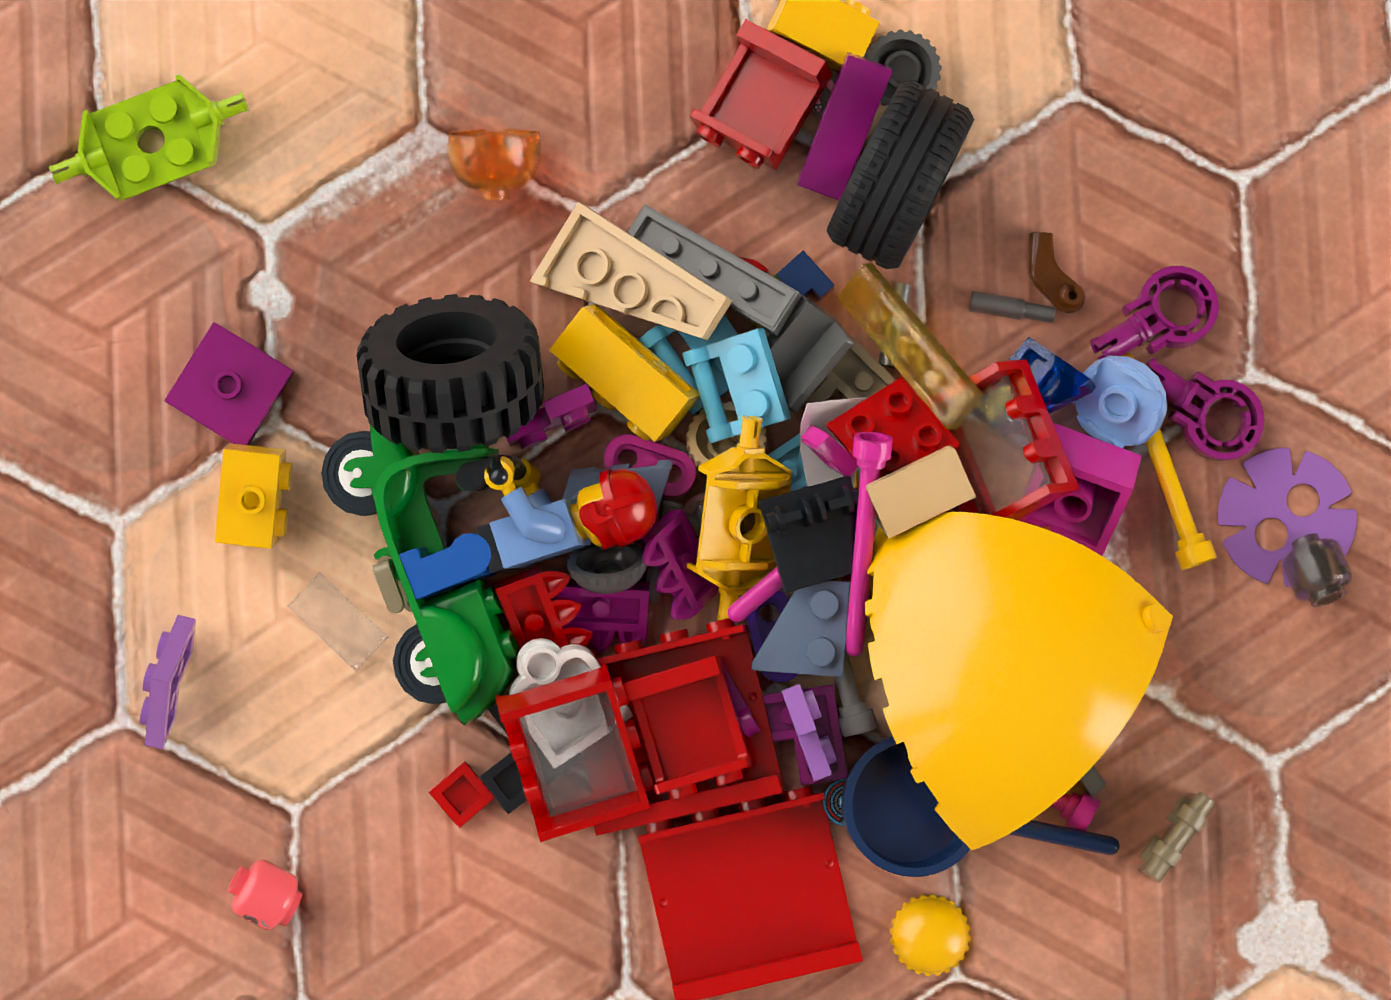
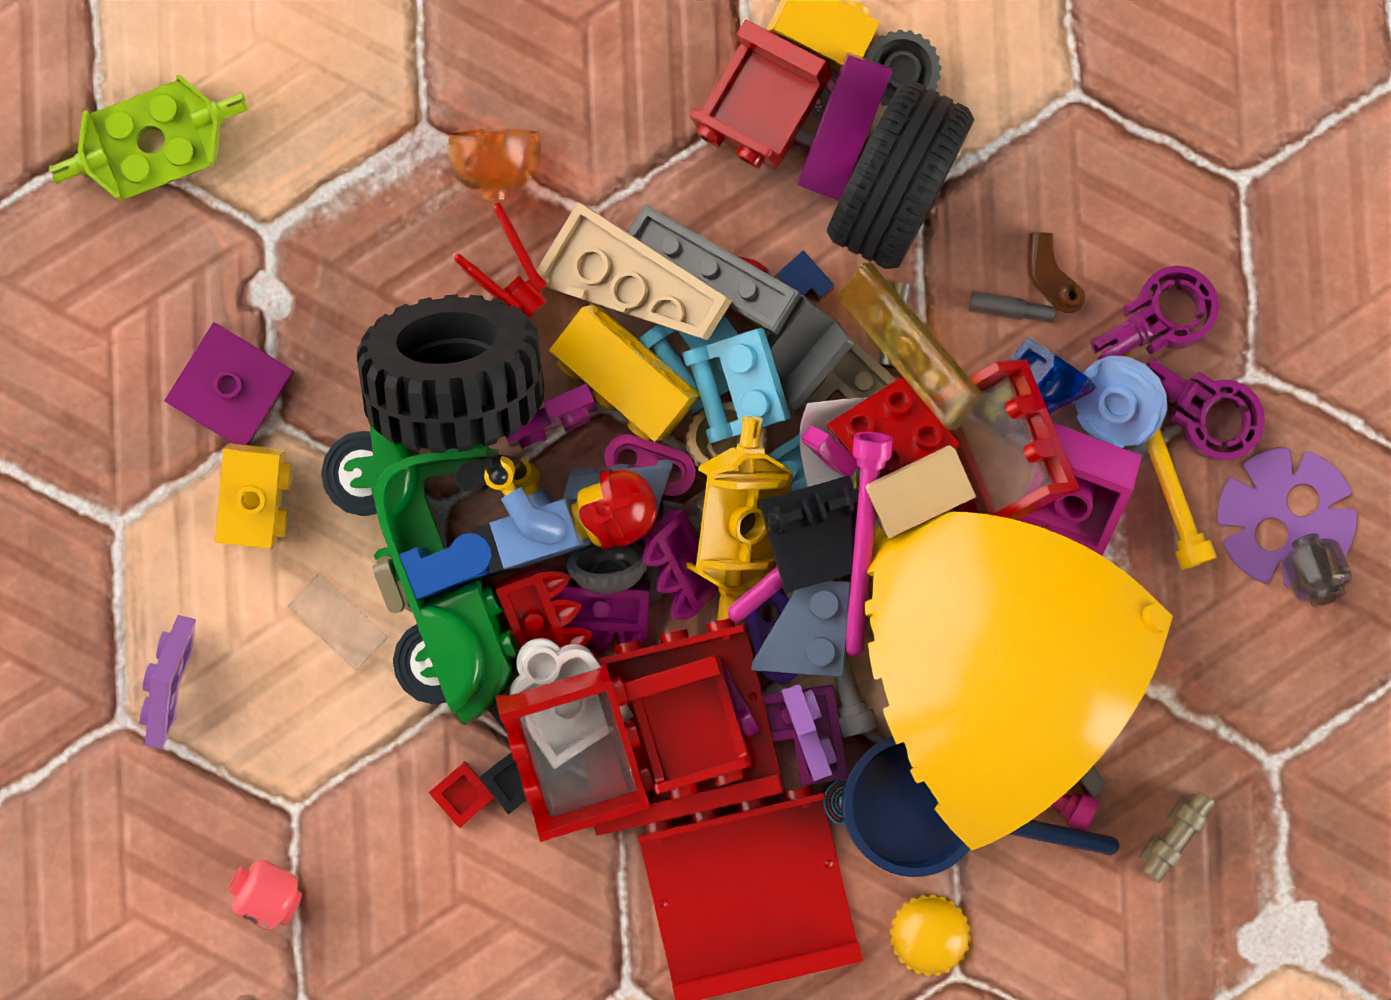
(521, 294): none -> red plant

